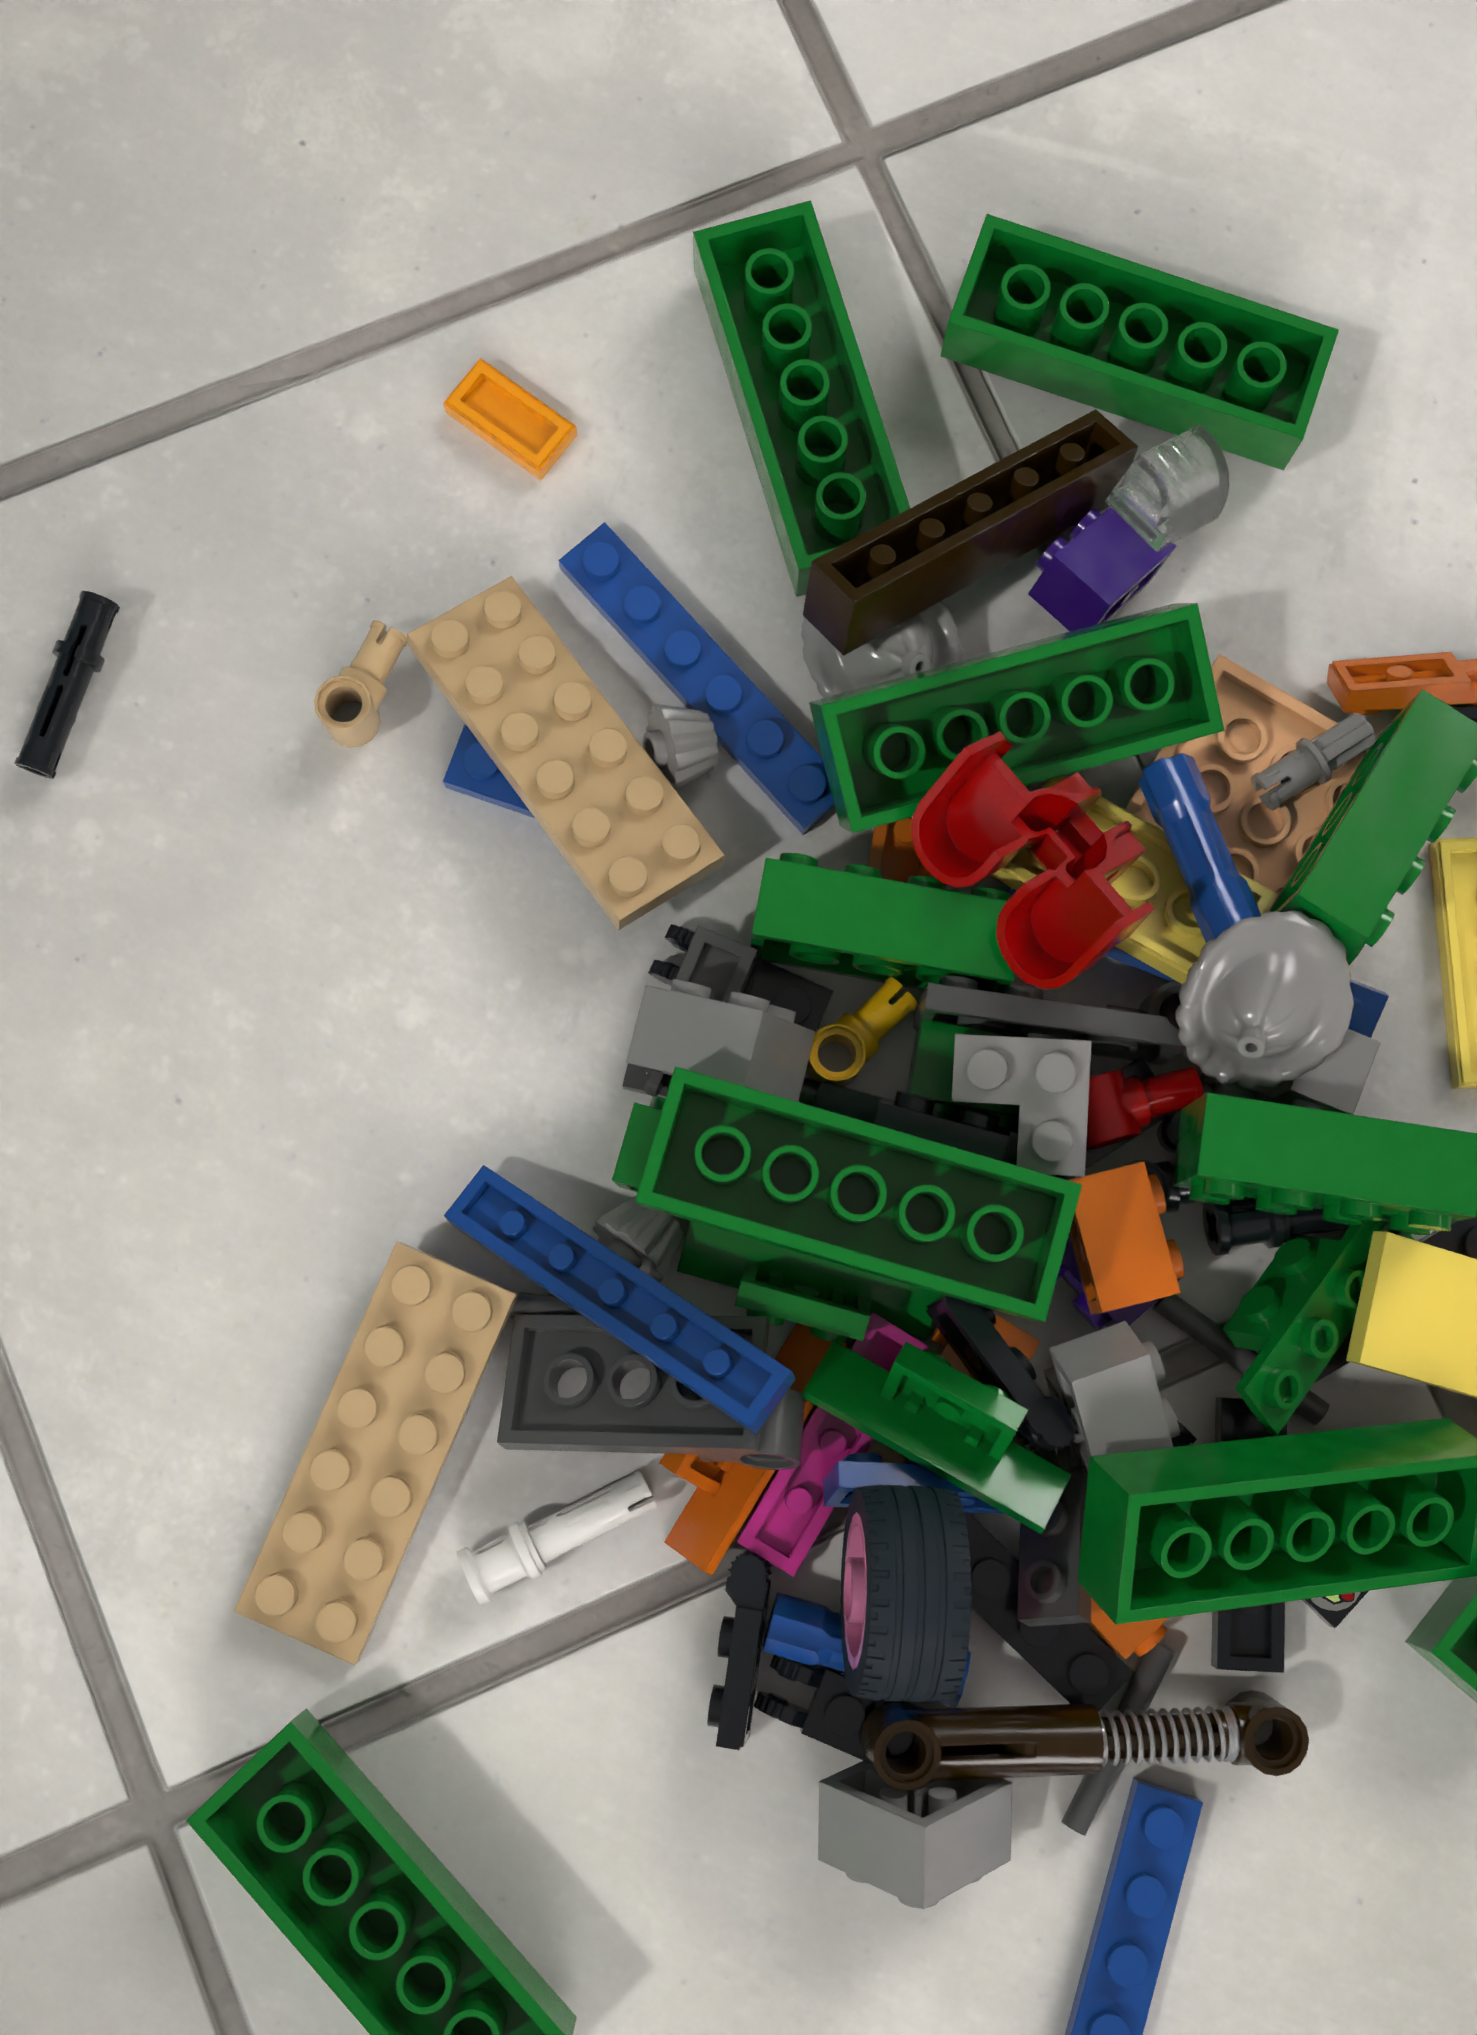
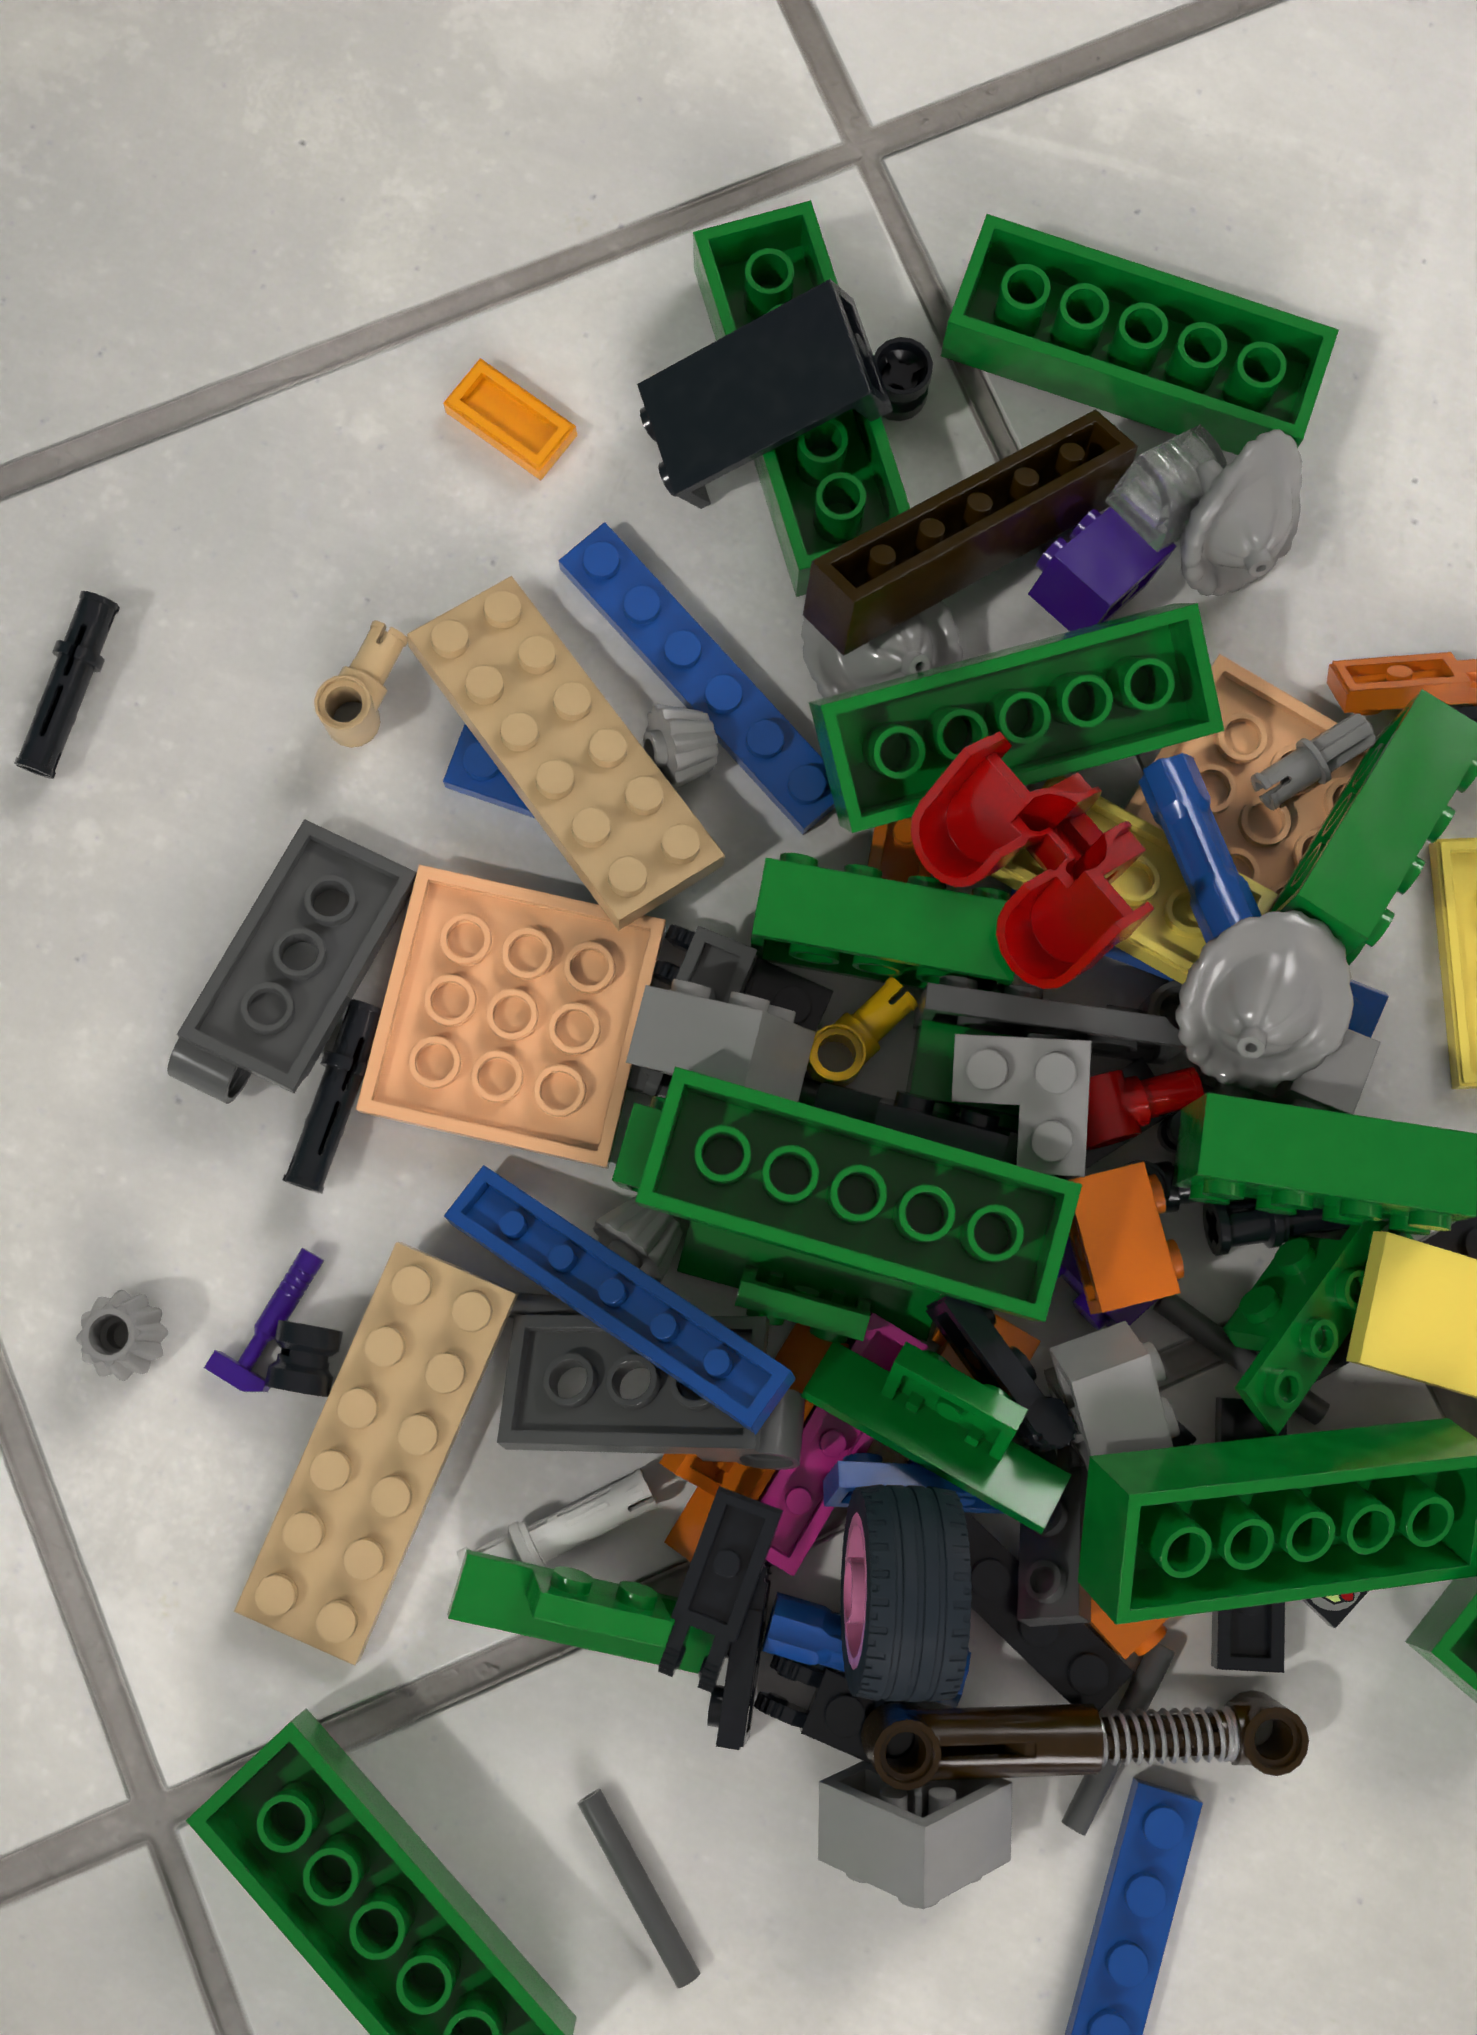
(143, 1338): none -> light grey piece
(276, 1018): none -> dark grey hinge
(279, 1307): none -> dark purple piece
(303, 1358): none -> black wheel
(334, 1097): none -> black pin
(510, 1017): none -> light nougat plate
(570, 1609): none -> green bracket
(639, 1888): none -> dark grey piece
(721, 1580): none -> black hinge
(761, 389): none -> black panel
(906, 366): none -> black wheel
(1244, 515): none -> light grey piece

